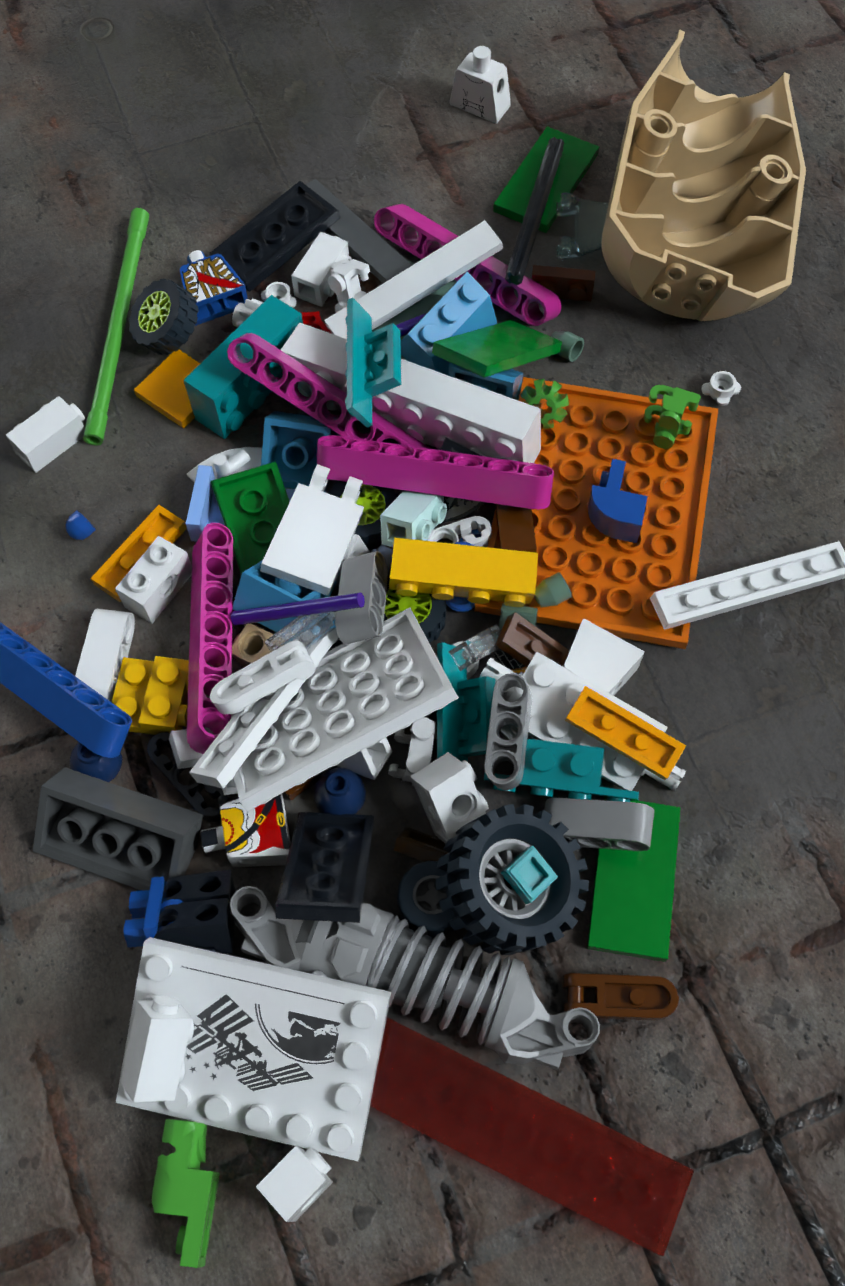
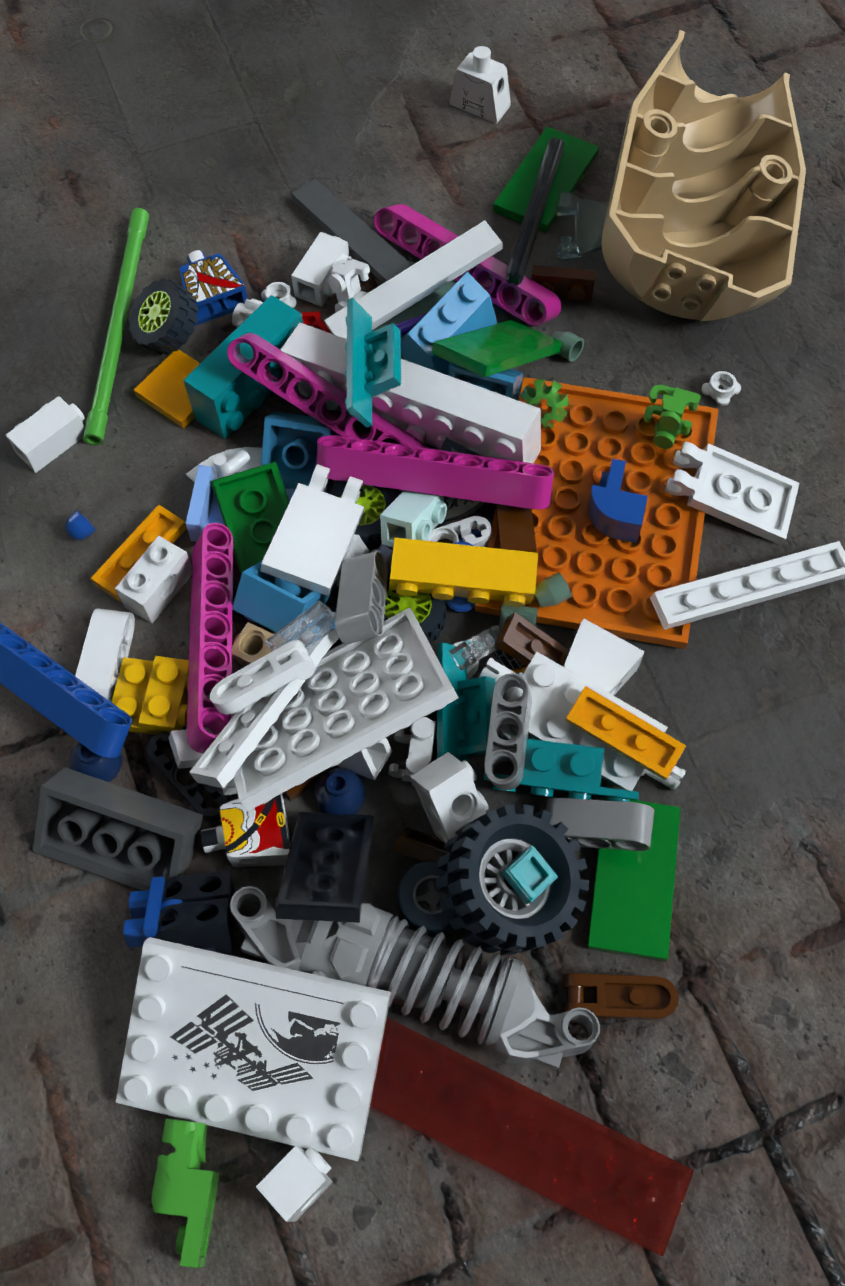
(156, 1050): white brick -> none
(277, 234): black tile -> none
(297, 609): dark purple bar -> none
(735, 490): none -> white tile

